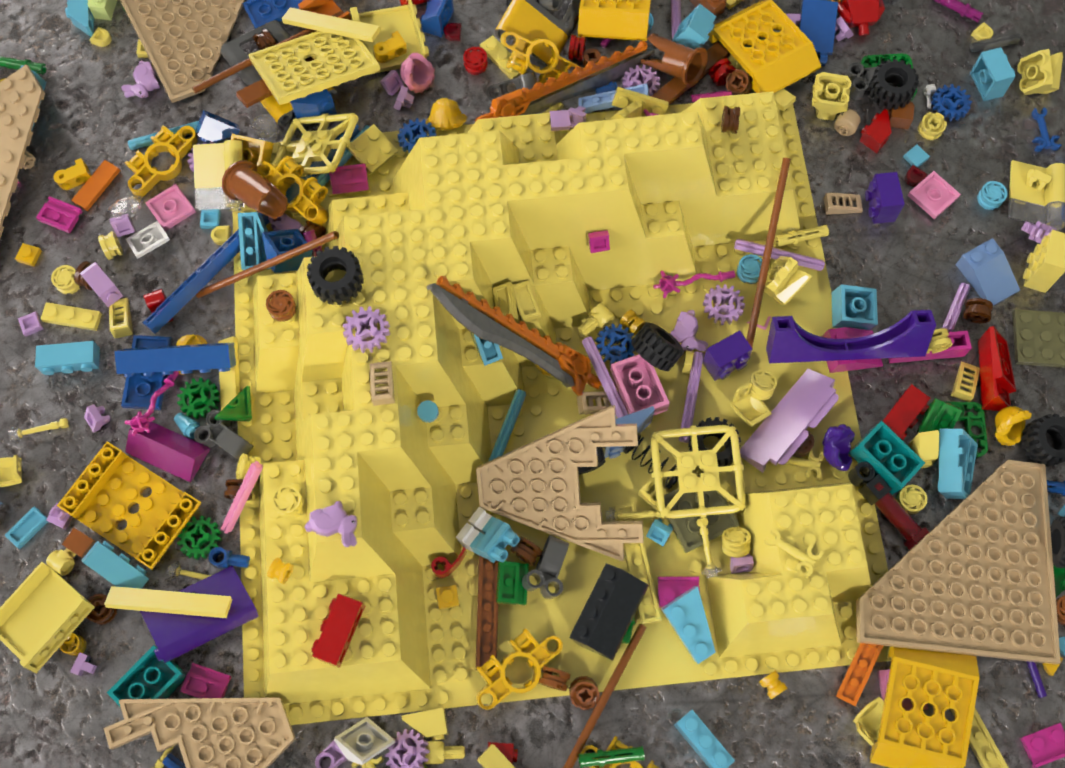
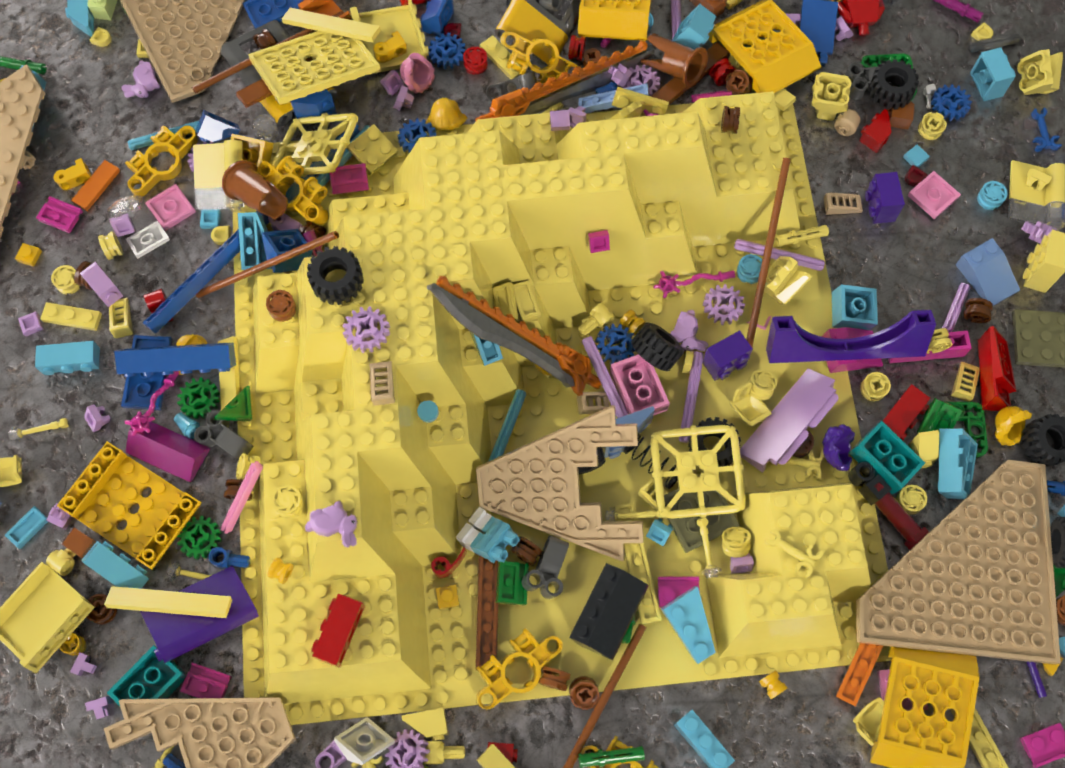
(100, 706): none -> lavender tile
(446, 50): none -> blue gear
(620, 74): none -> lavender tile
(875, 386): none -> light yellow wheel

